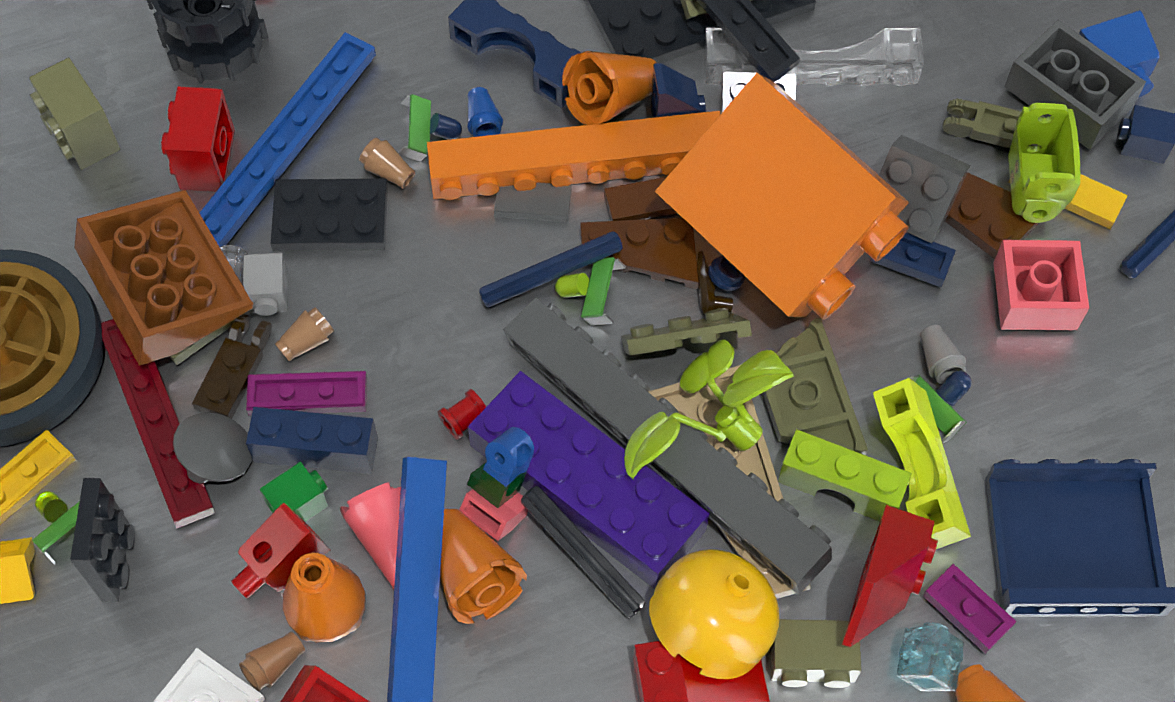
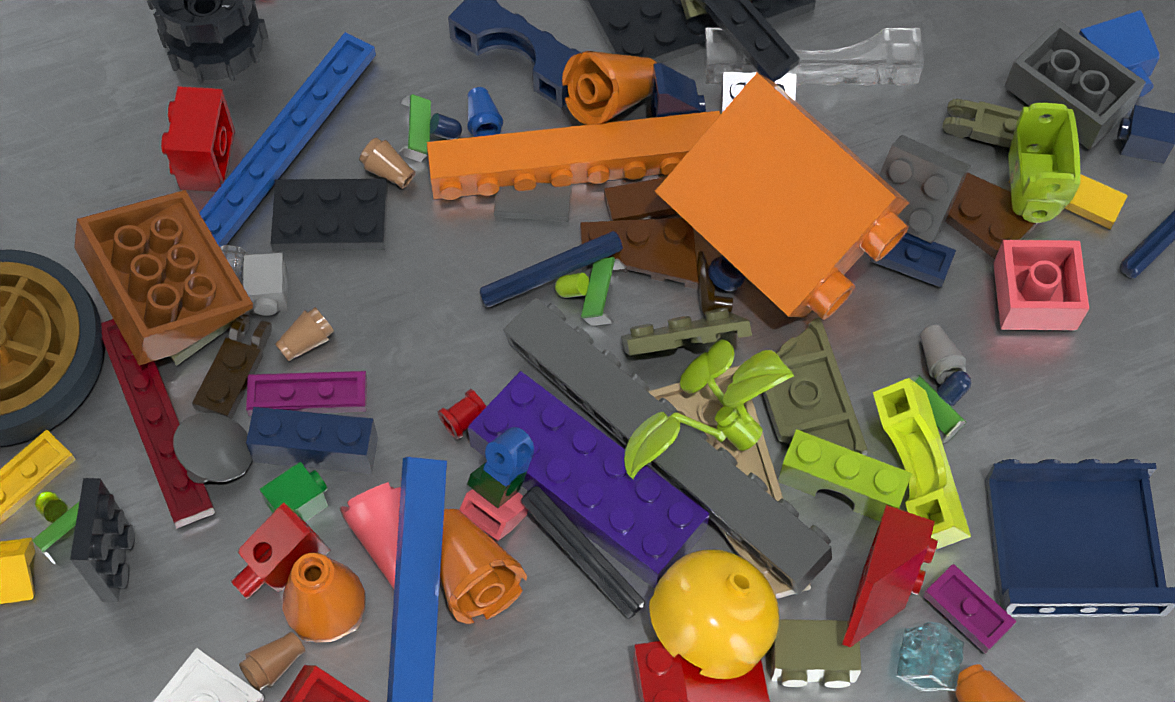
(73, 114): olive brick -> none

